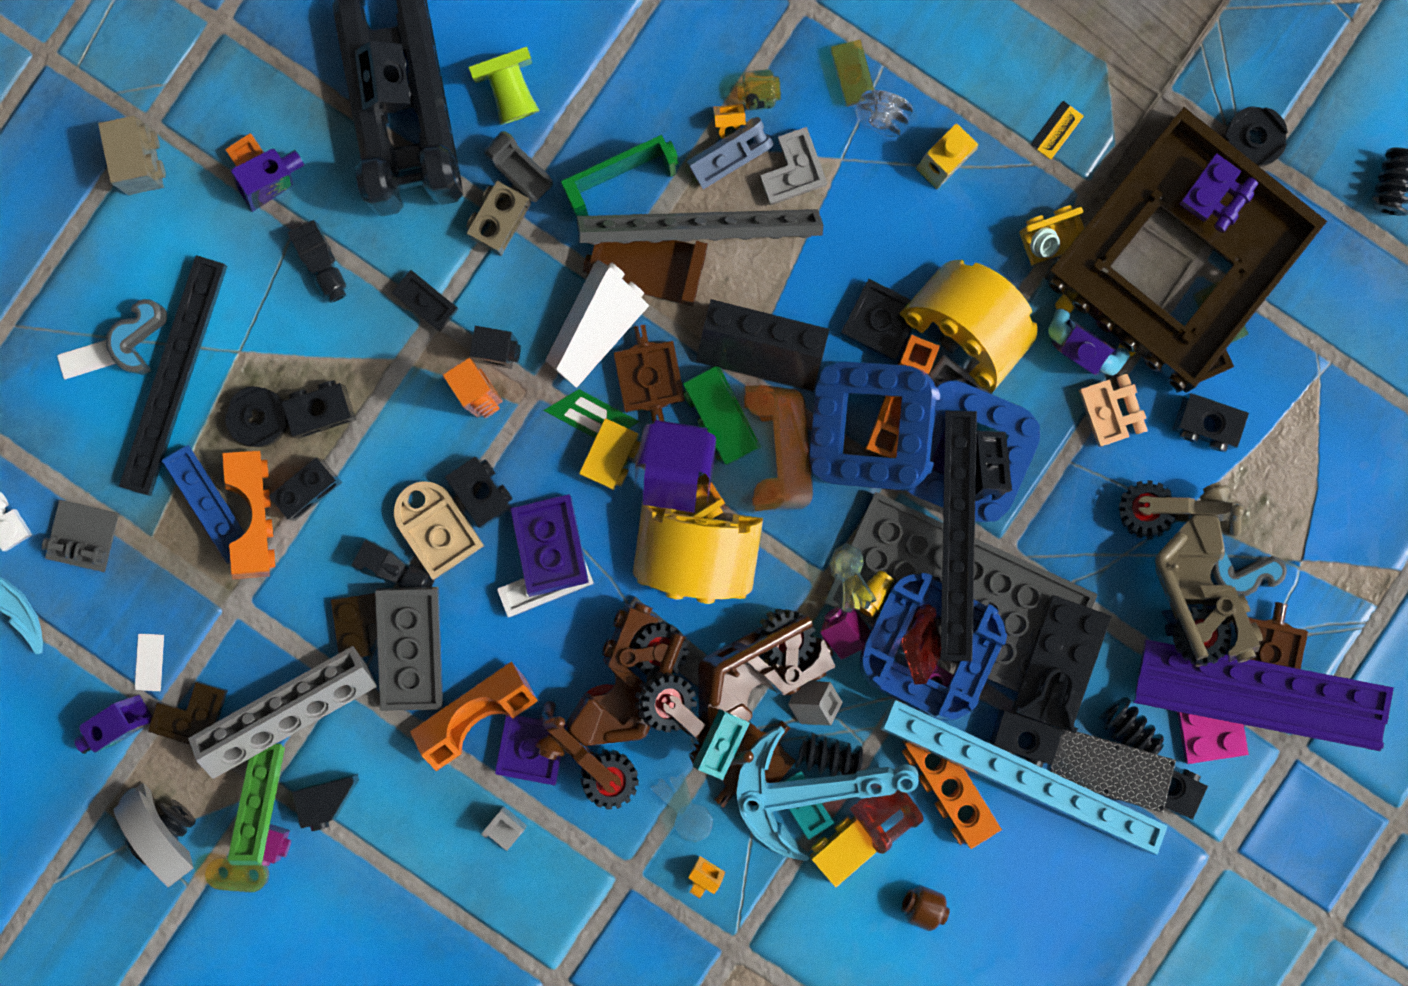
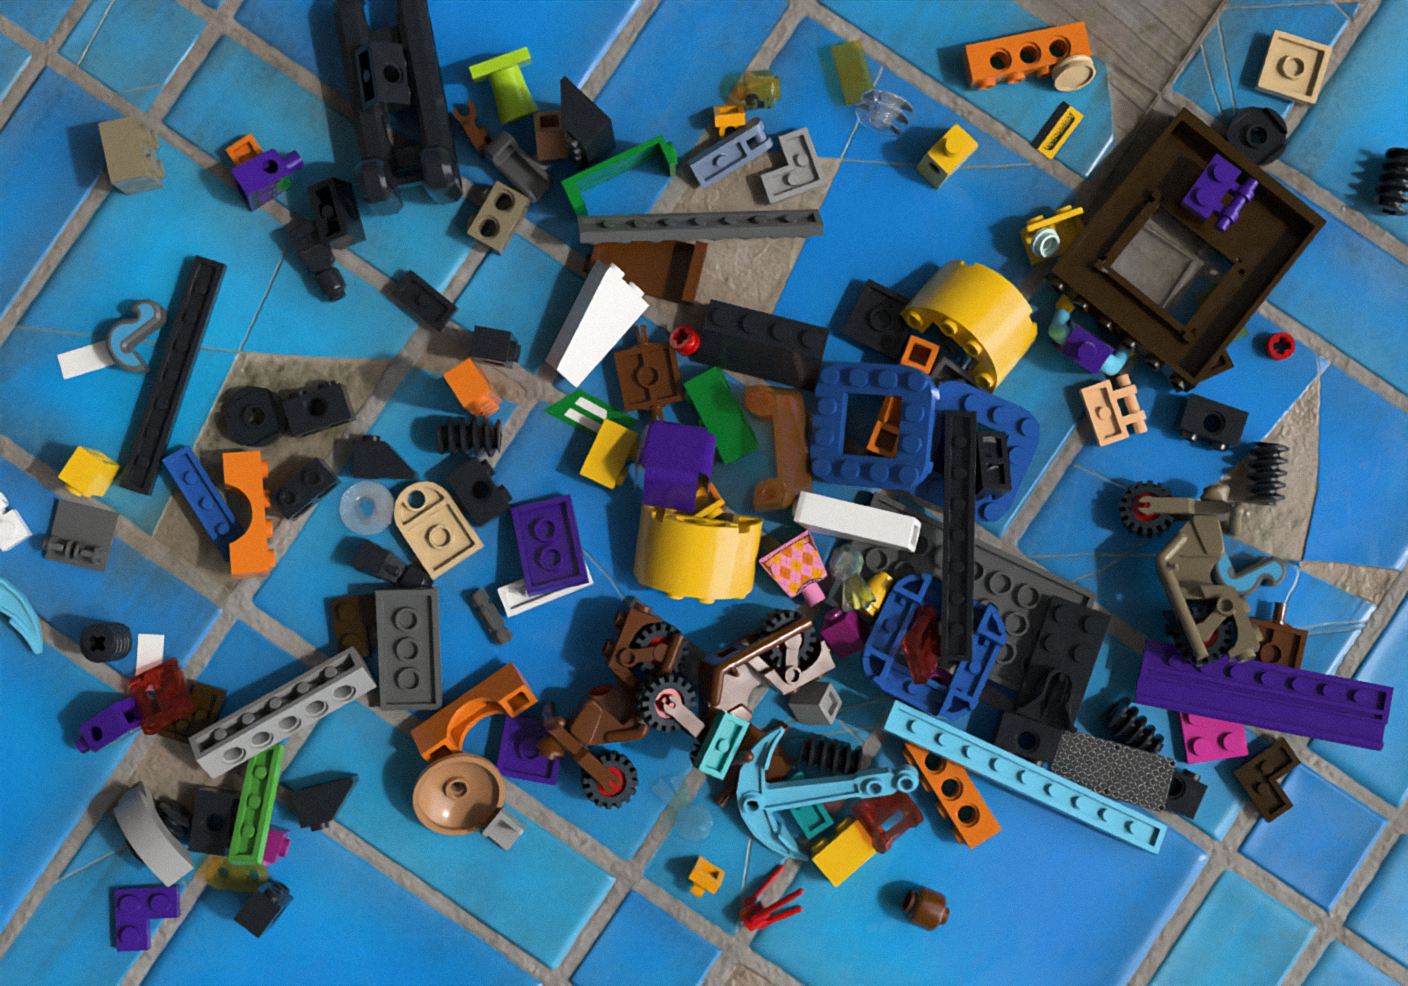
(89, 472): none -> yellow brick
(106, 642): none -> black piece
(136, 907): none -> dark purple plate
(171, 693): none -> clear red plate
(203, 835): none -> black brick
(264, 907): none -> black brick
(336, 213): none -> black brick
(353, 501): none -> clear piece
(379, 460): none -> black slope
(459, 807): none -> medium nougat dish
(469, 437): none -> black piece
(478, 136): none -> reddish brown plate
(491, 617): none -> dark grey axle
(549, 135): none -> nougat brick
(585, 127): none -> black slope
(679, 335): none -> red bush
(758, 915): none -> red plant
(797, 568): none -> torso
(856, 522): none -> white slope
(976, 57): none -> orange brick
(1073, 73): none -> tan piece
(1260, 775): none -> dark brown plate
(1266, 473): none -> black piece
(1287, 339): none -> red bush
(1293, 68): none -> tan plate

